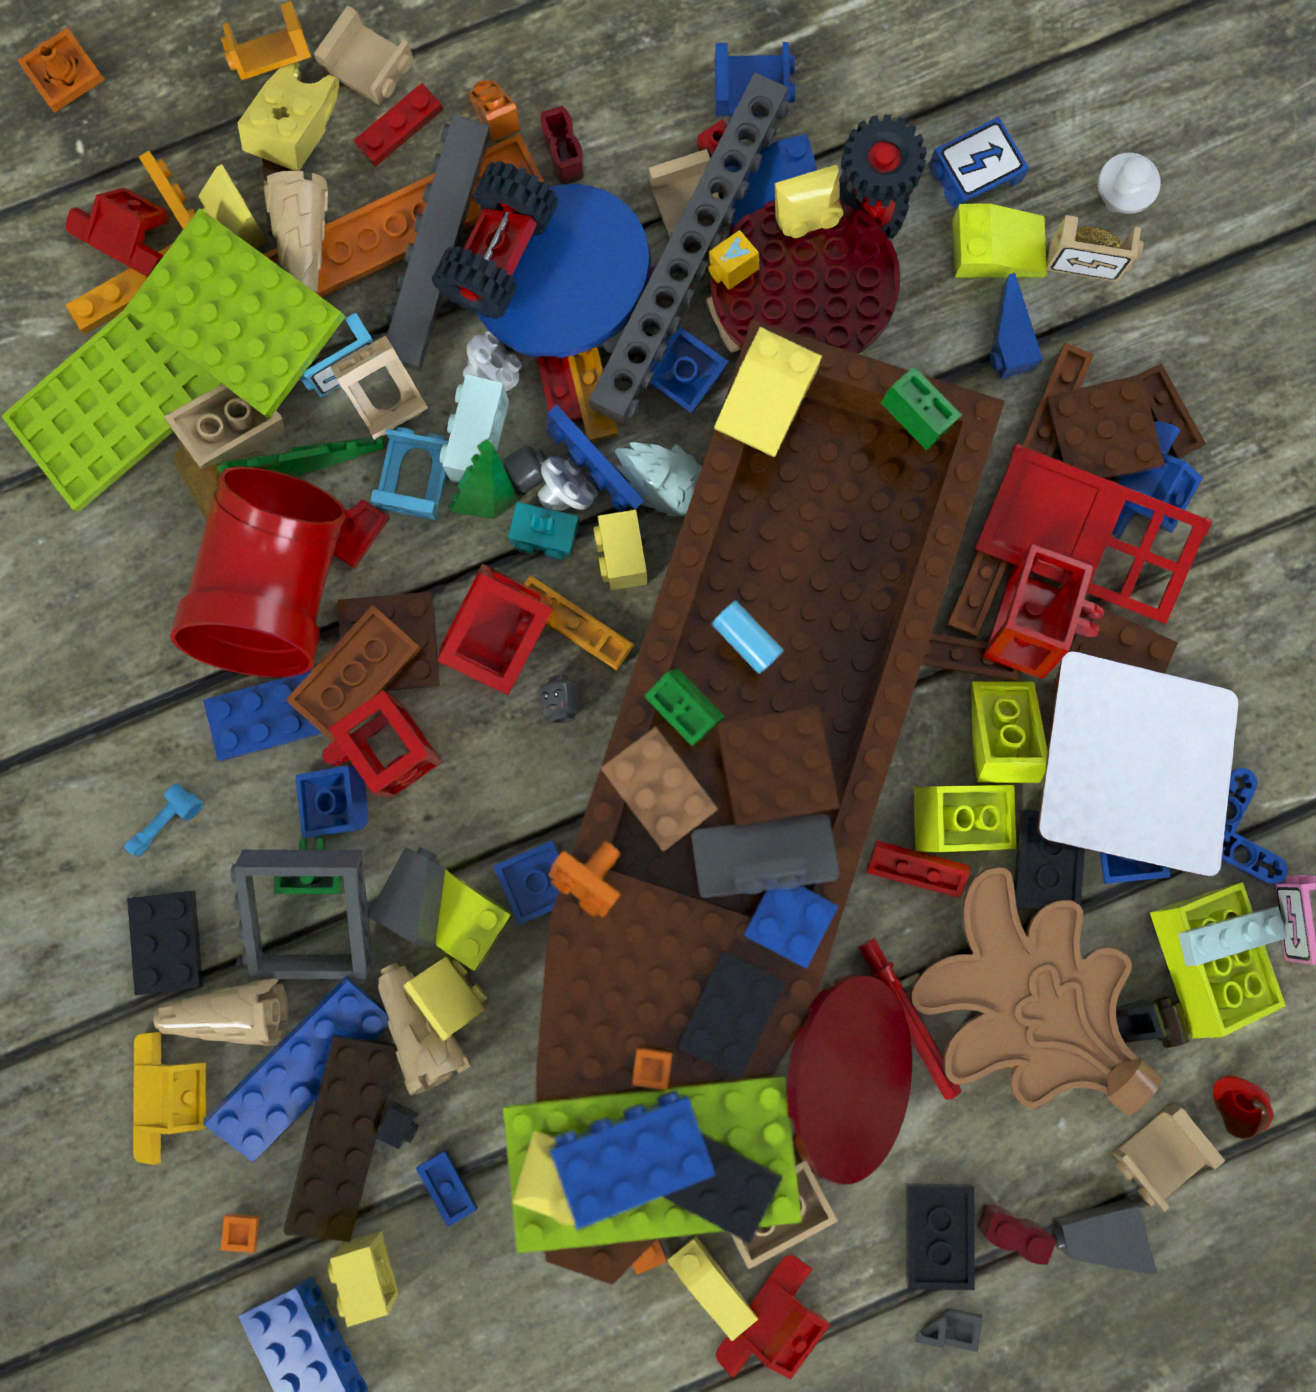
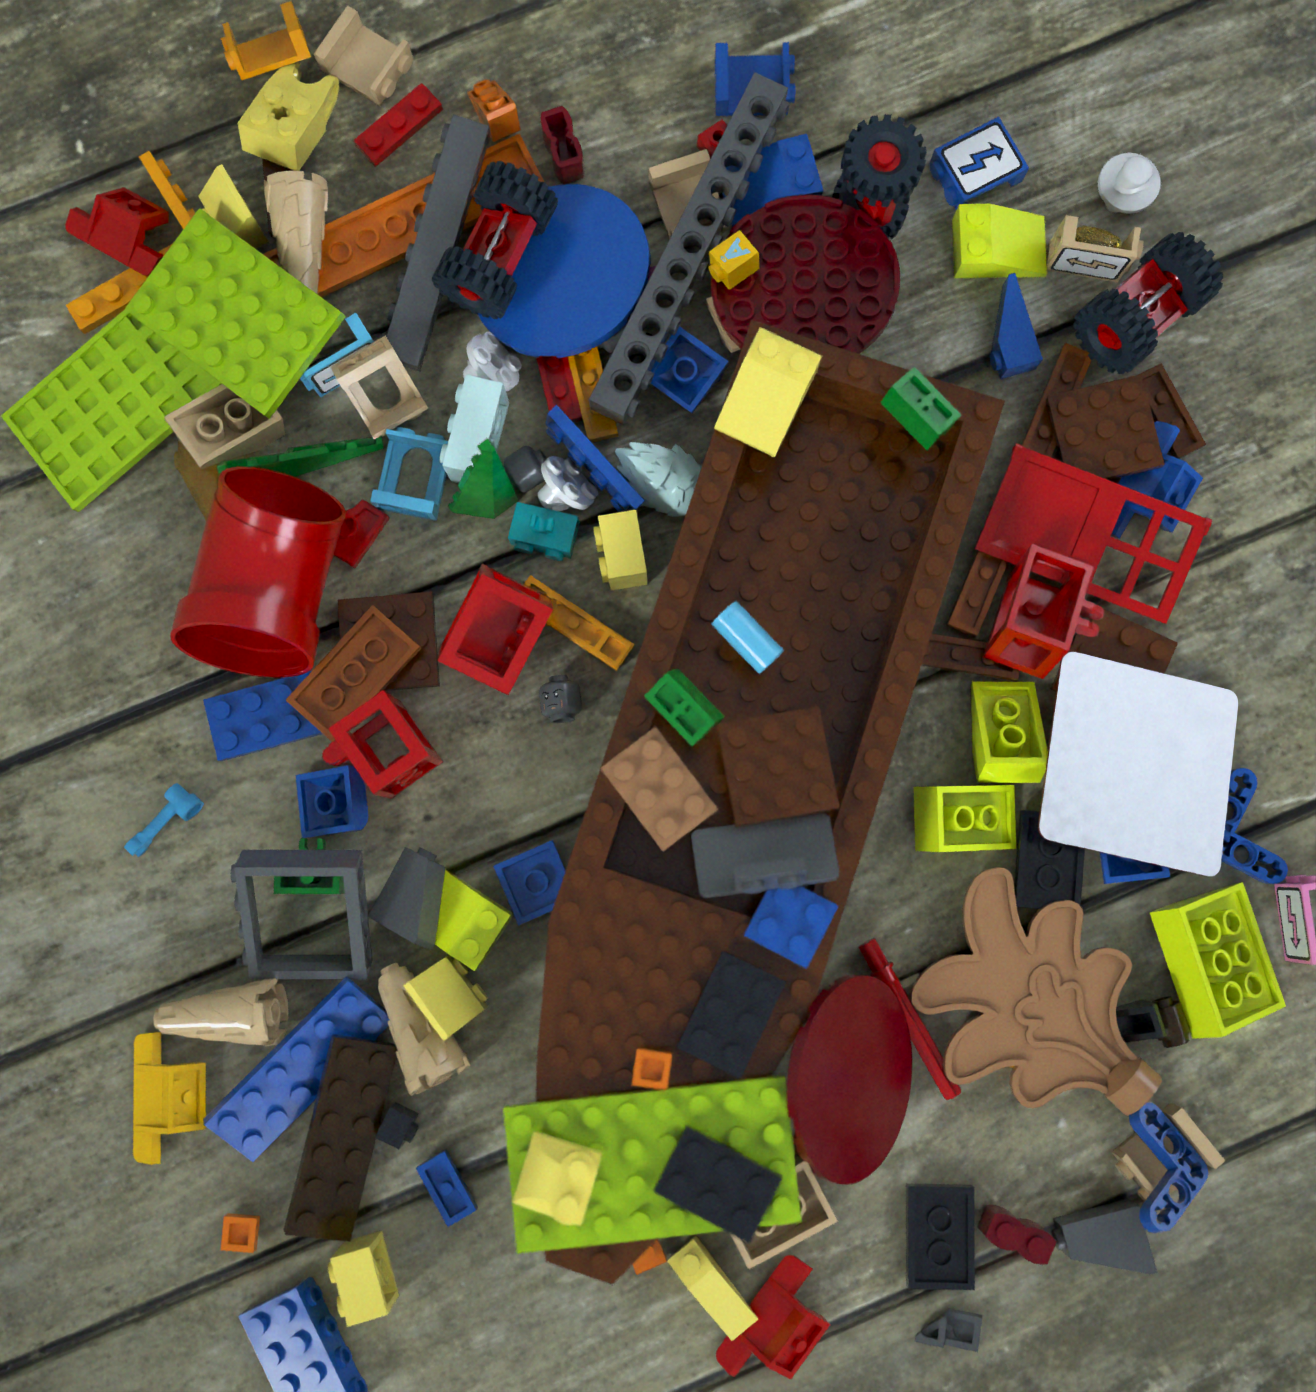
(58, 60): orange plate -> none
(165, 942): black plate -> none
(587, 880): orange plate -> none
(631, 1159): blue bracket -> none
(808, 202): light yellow slope -> none
(918, 869): red plate -> none
(1171, 282): none -> black plate
(1177, 1171): none -> blue beam
(1231, 936): light aqua plate -> none
(1242, 1106): red piece -> none

